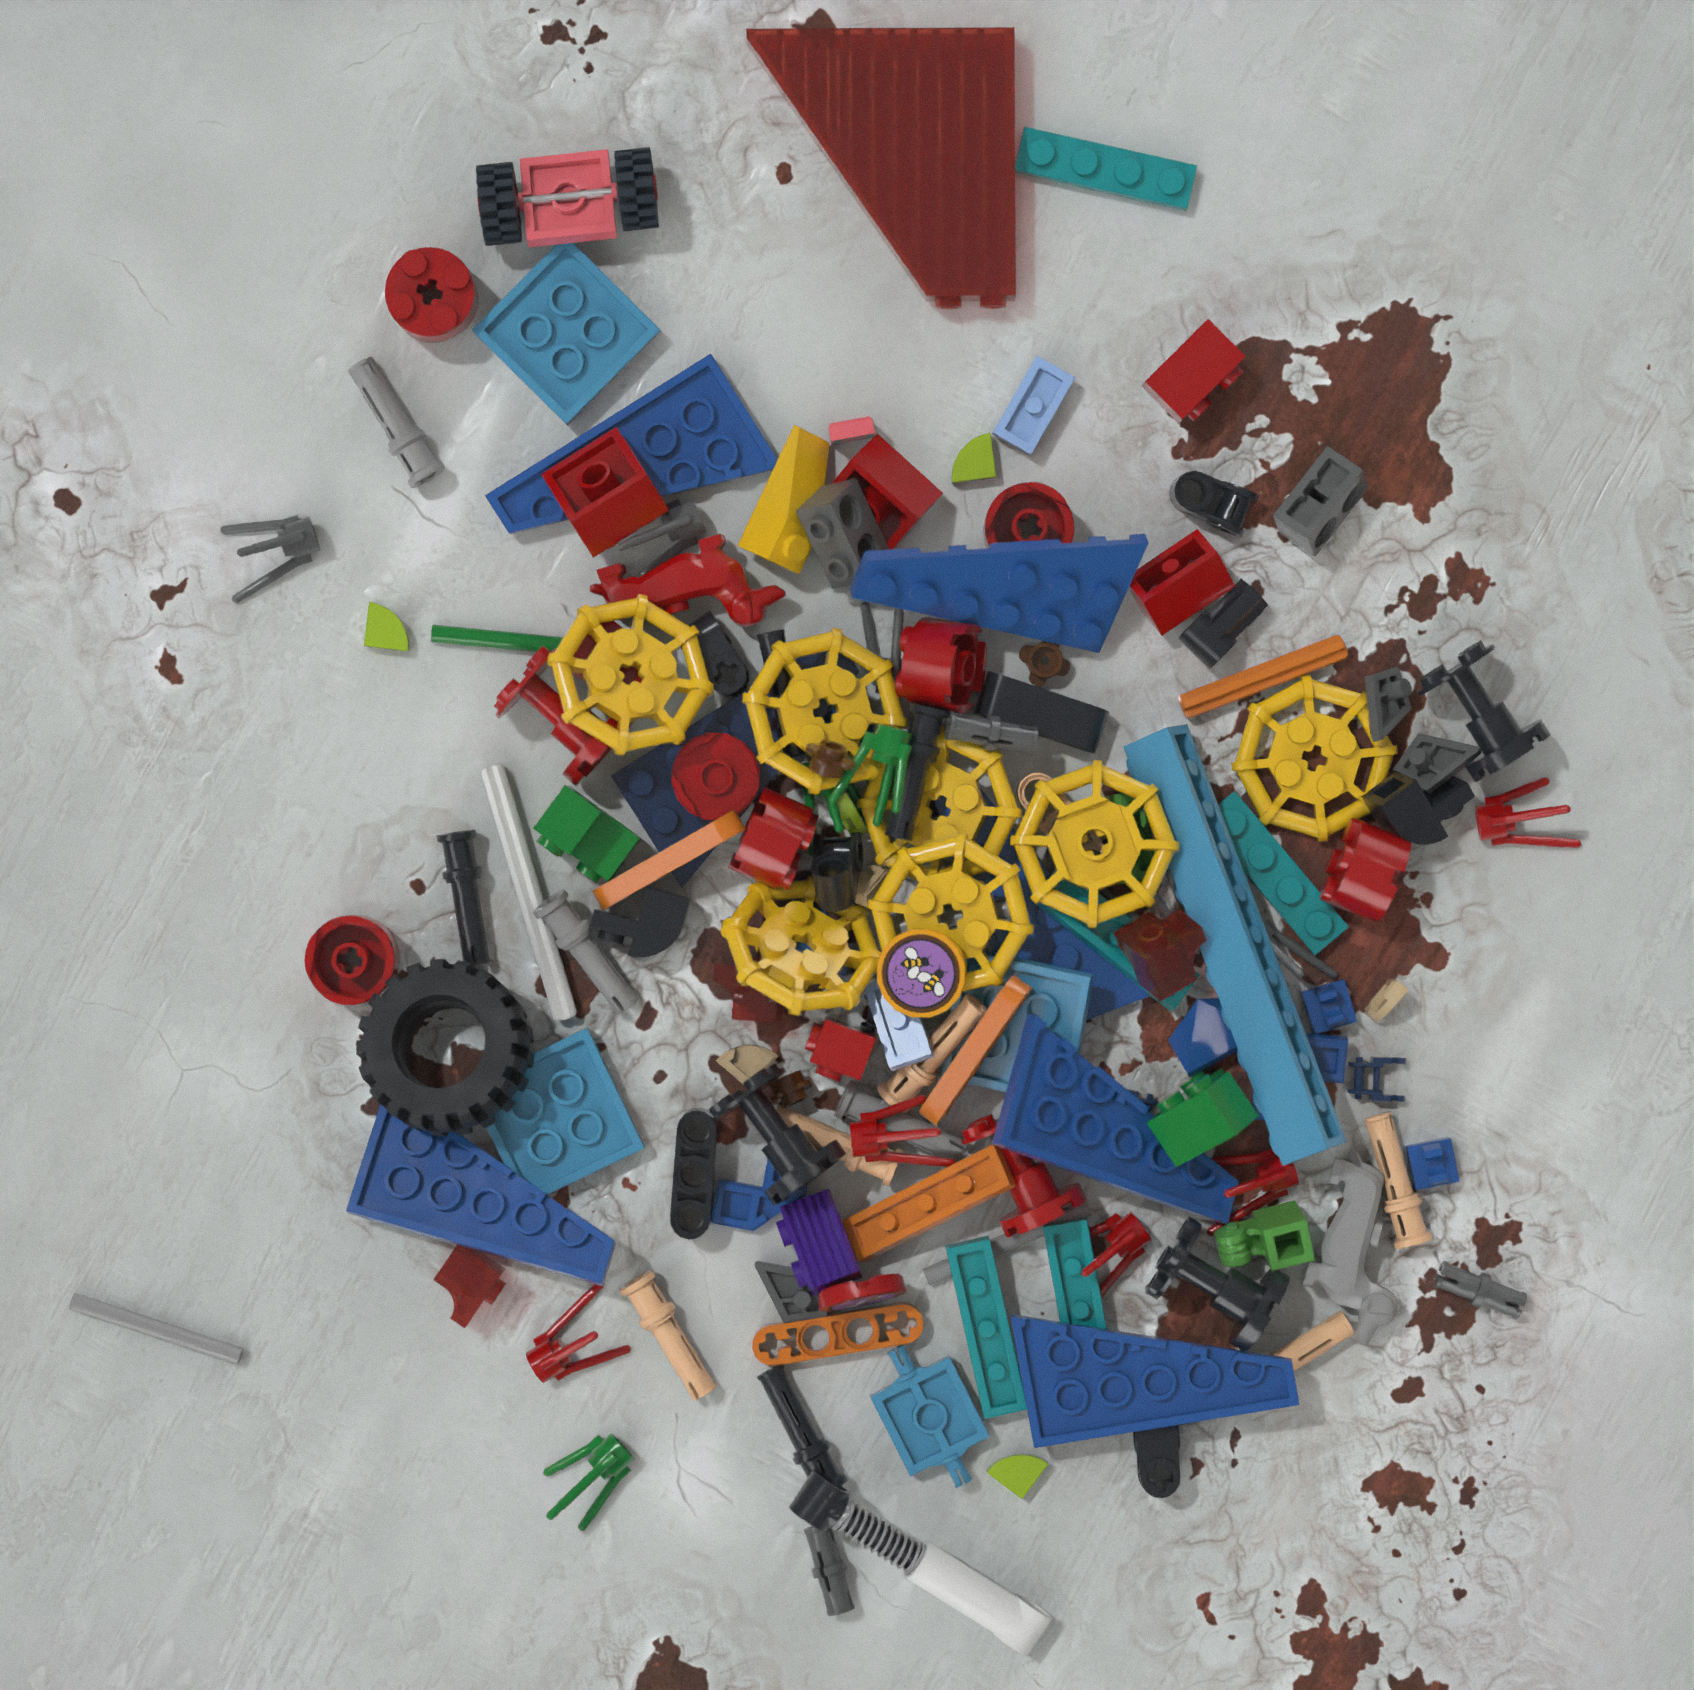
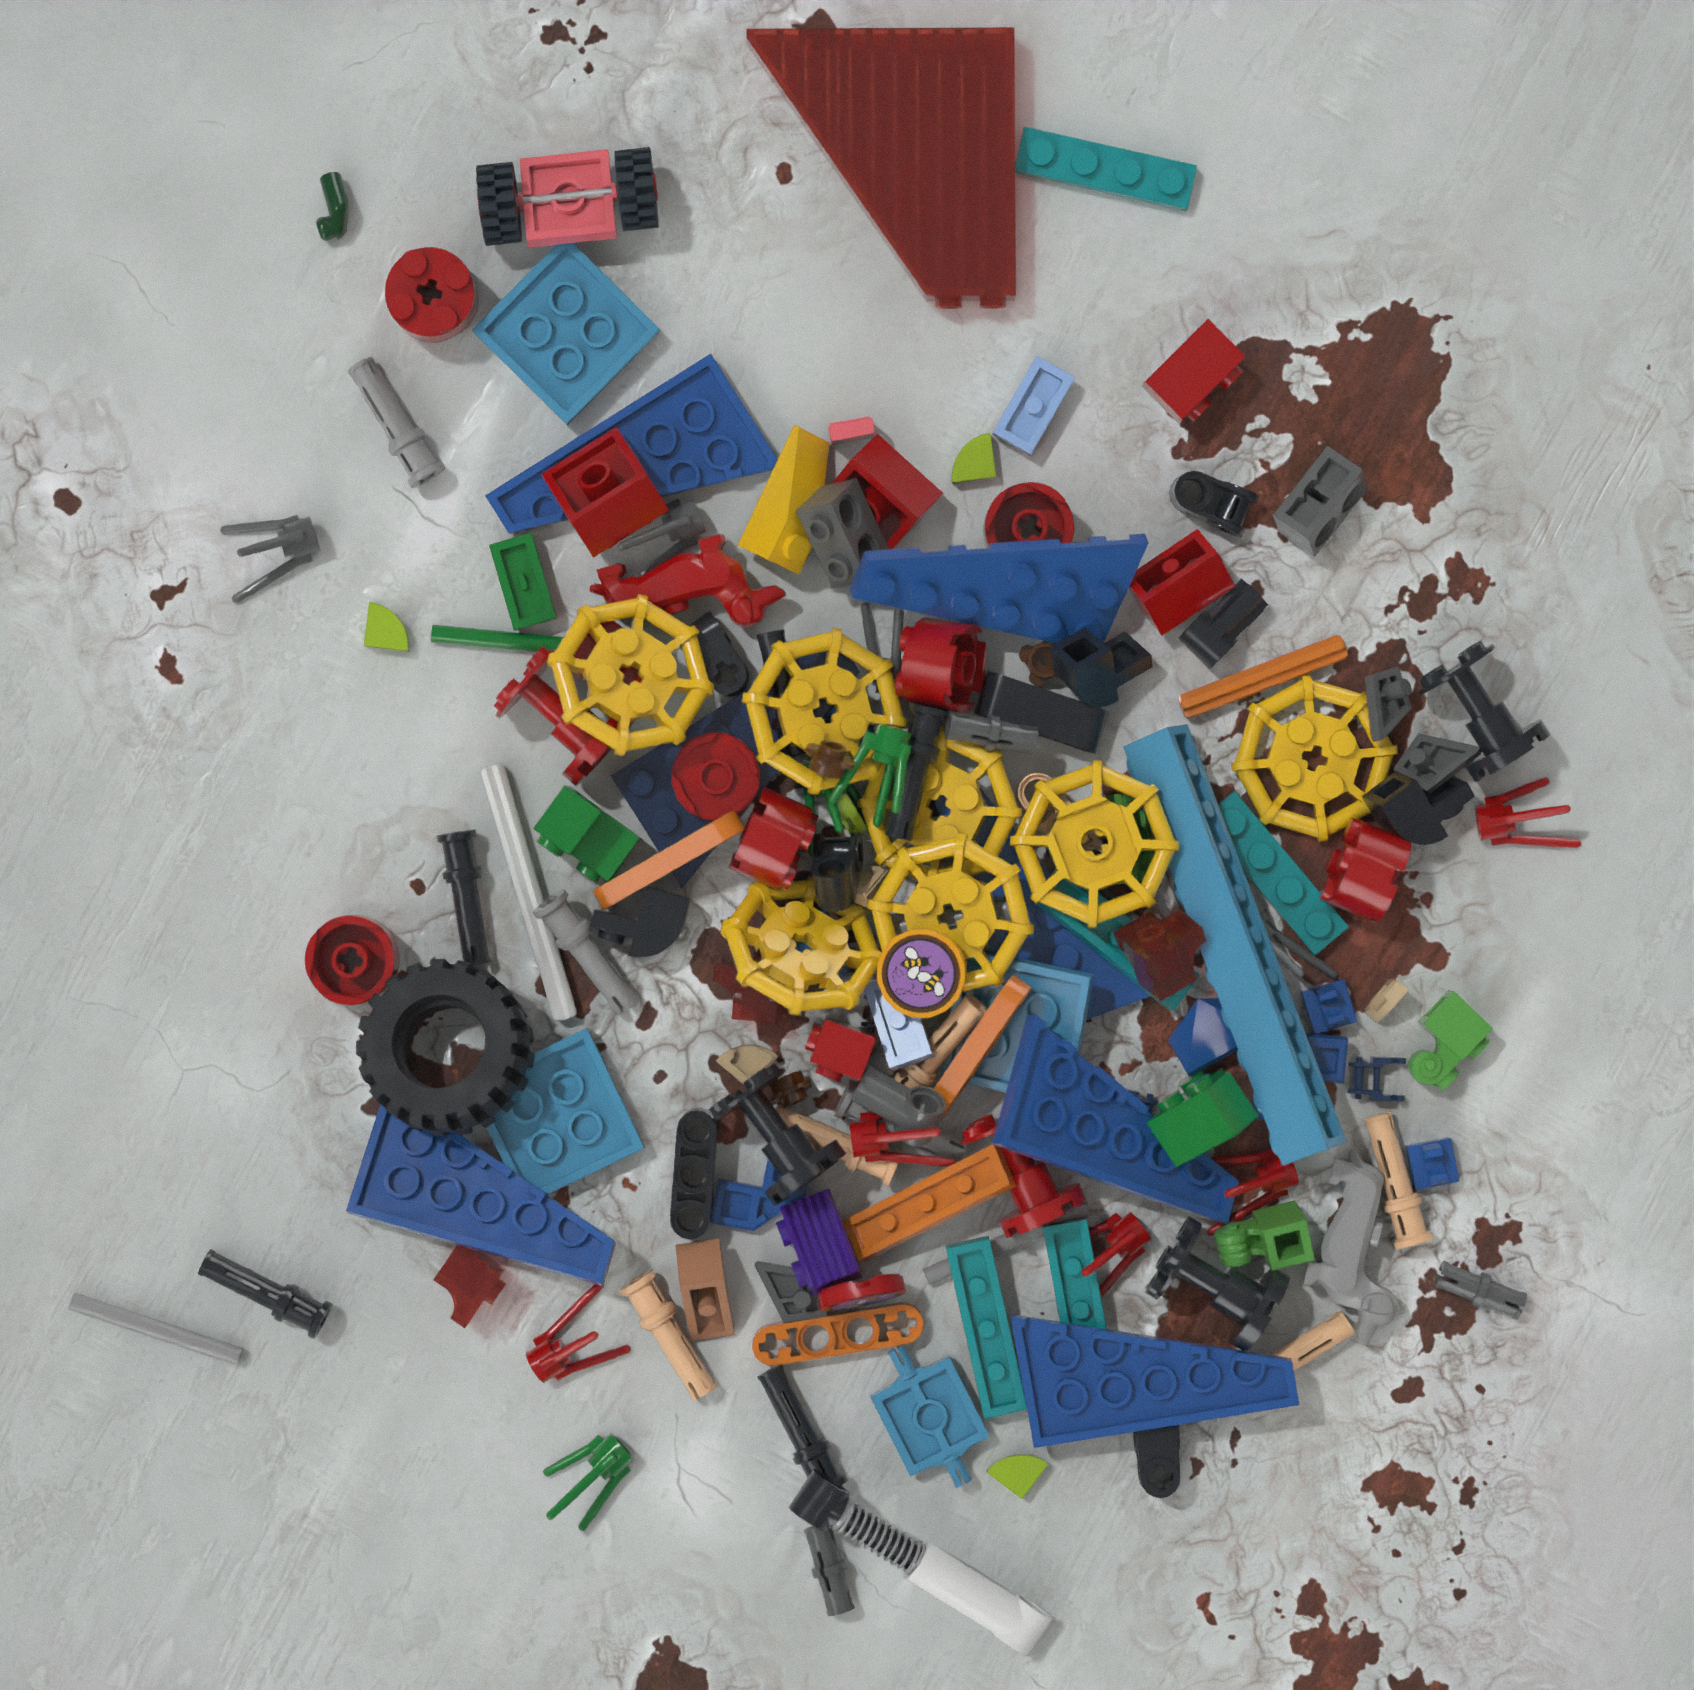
(215, 1268): none -> black pin
(337, 205): none -> dark green arm
(523, 581): none -> green plate
(704, 1289): none -> nougat slope
(900, 1105): none -> dark grey piece
(1098, 668): none -> black brick
(1457, 1033): none -> bright green brick

